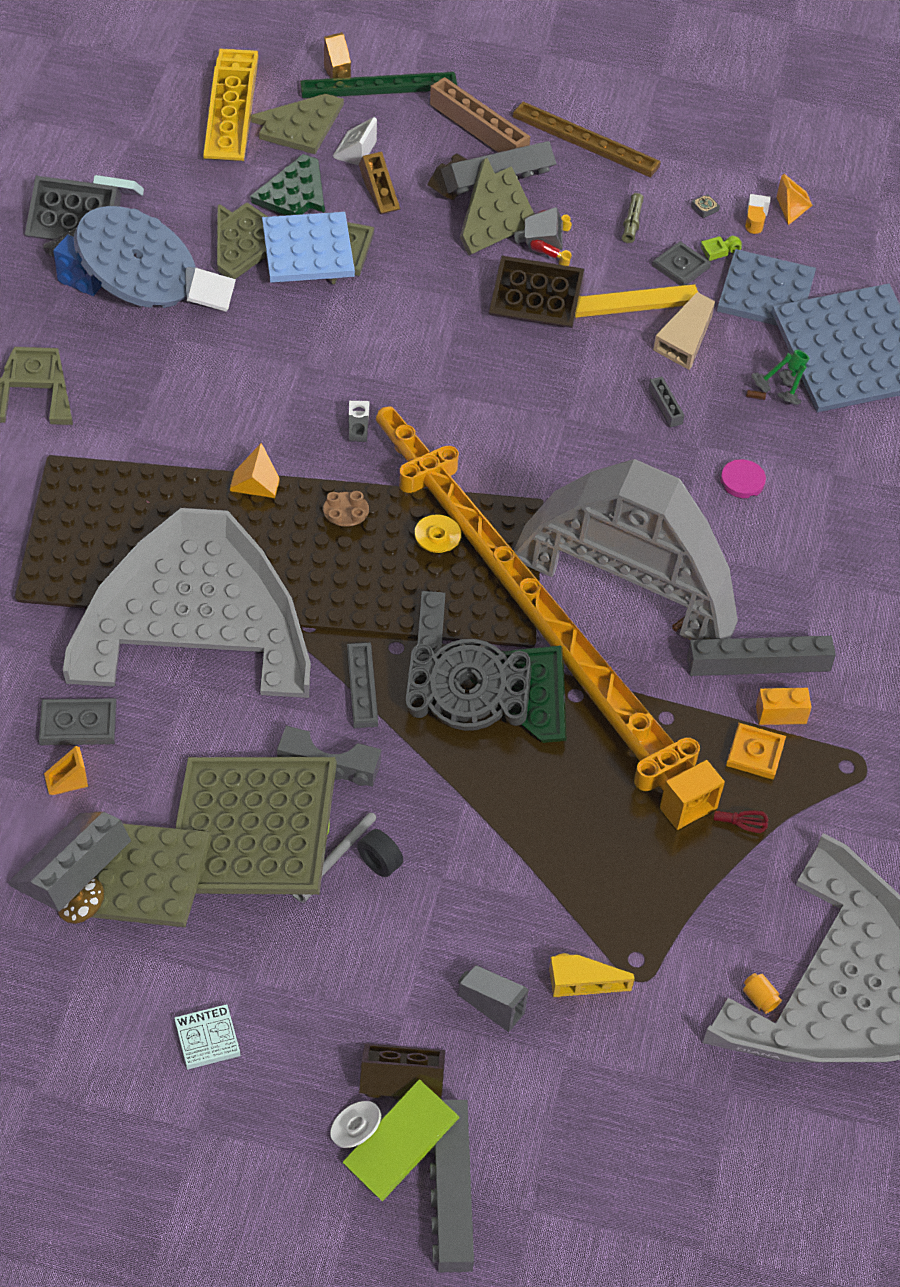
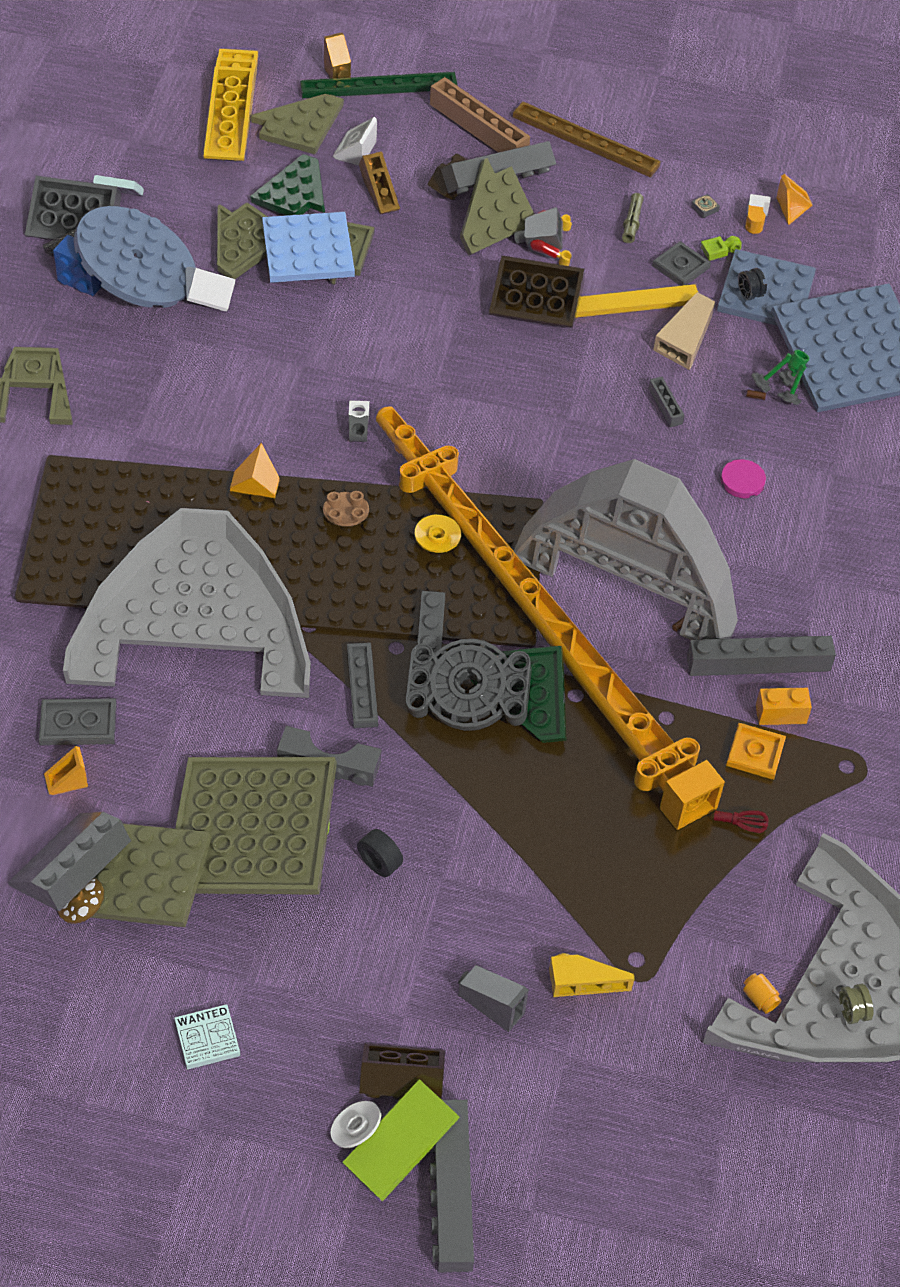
(346, 843): light grey piece -> none
(752, 284): none -> black wheel
(856, 1003): none -> olive wheel

